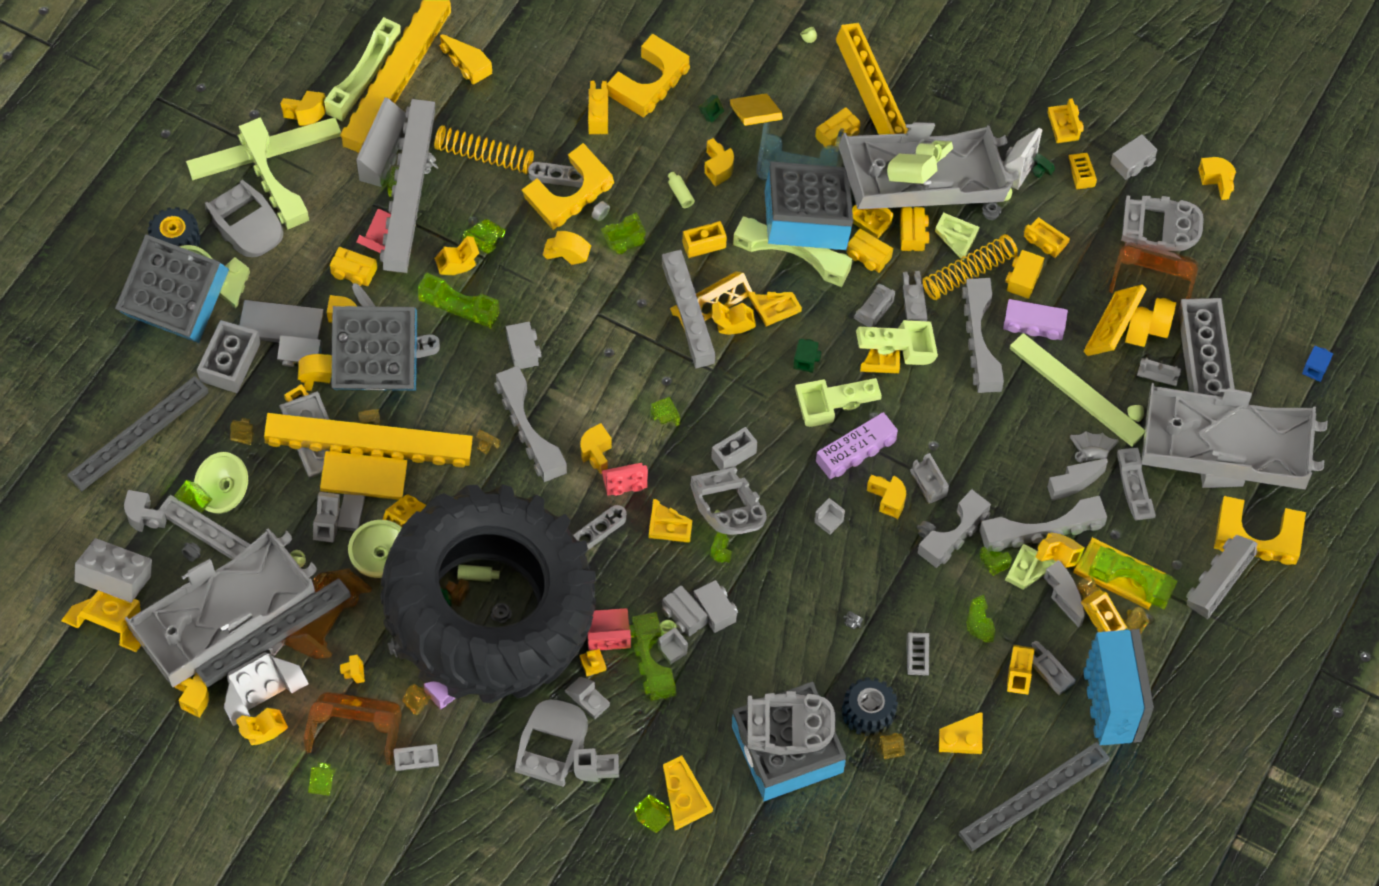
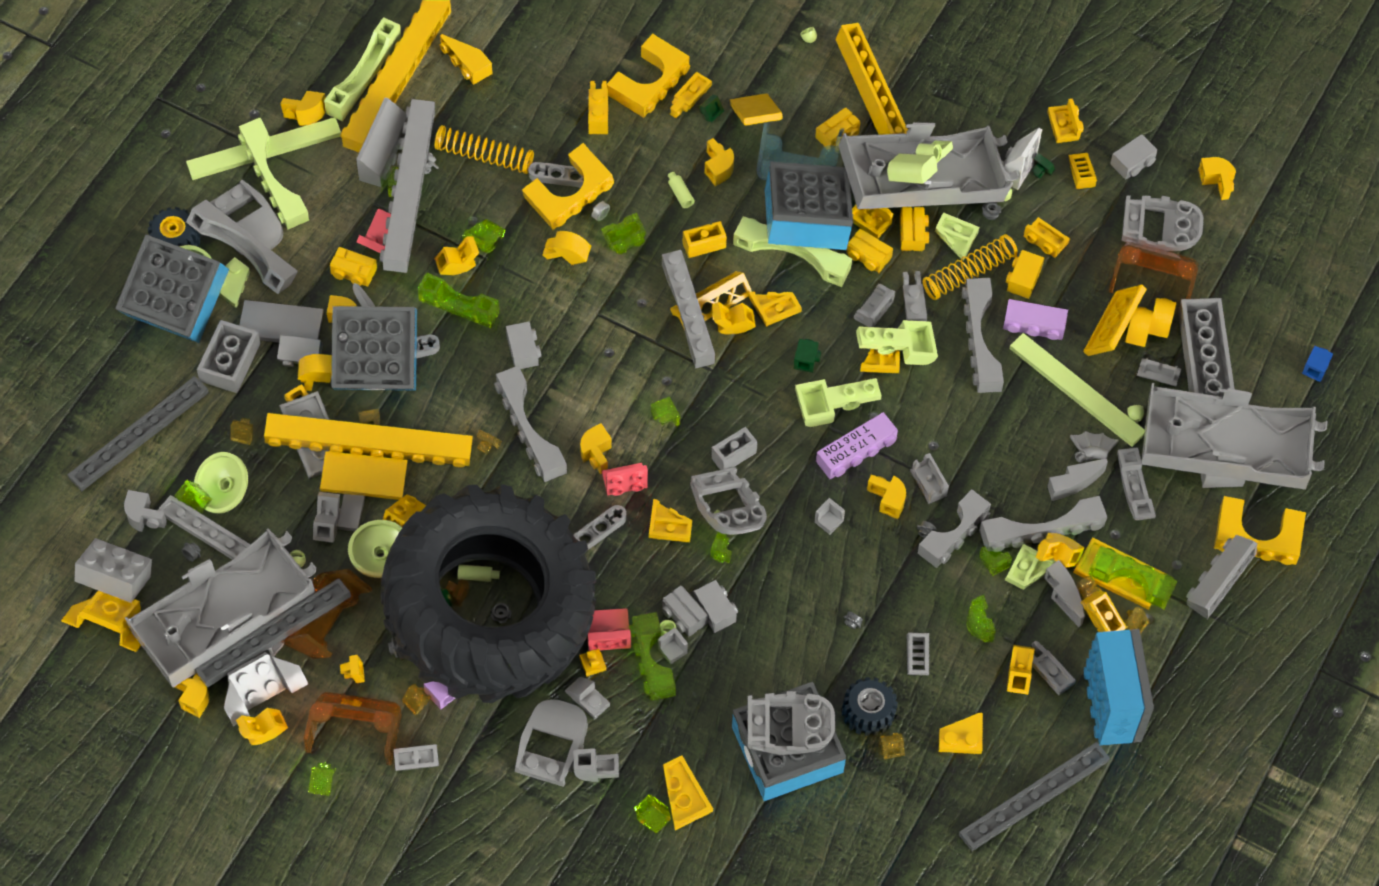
(214, 223): none -> light grey arch
(690, 94): none -> yellow hinge

